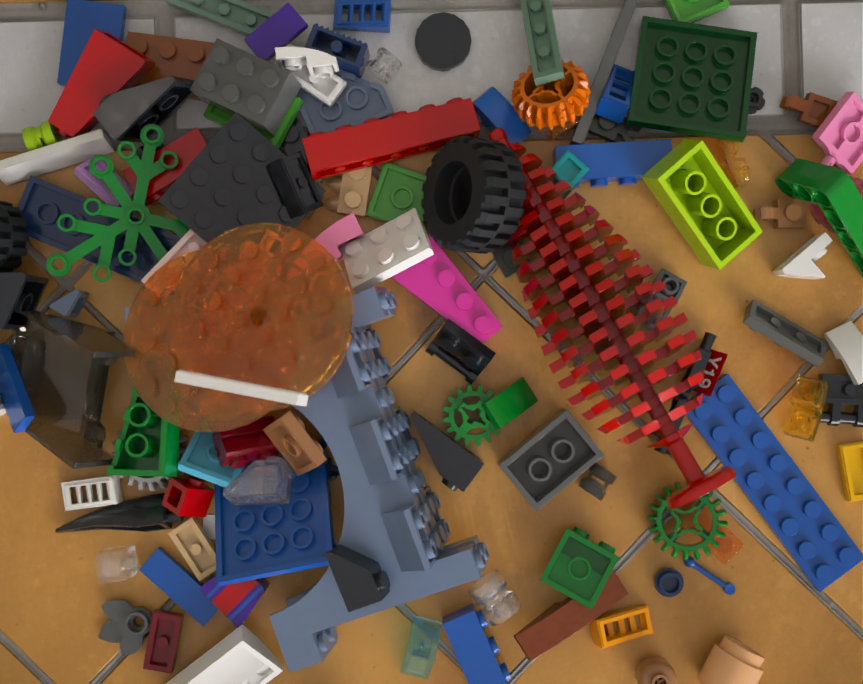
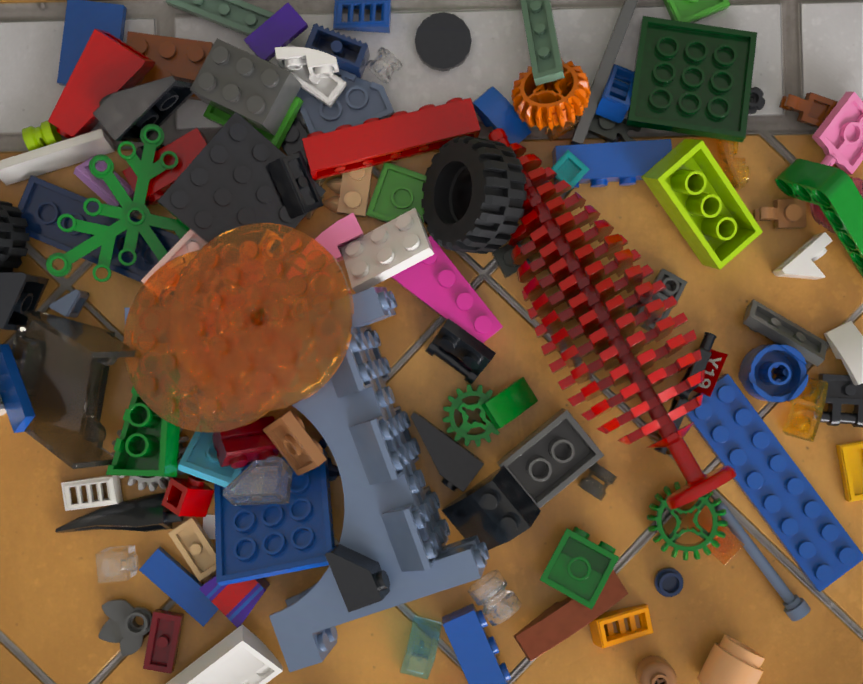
(241, 387): white tile -> none
(493, 510): none -> black slope
(727, 587): blue hinge -> none
(789, 371): none -> blue brick
(795, 607): none -> sand blue piece

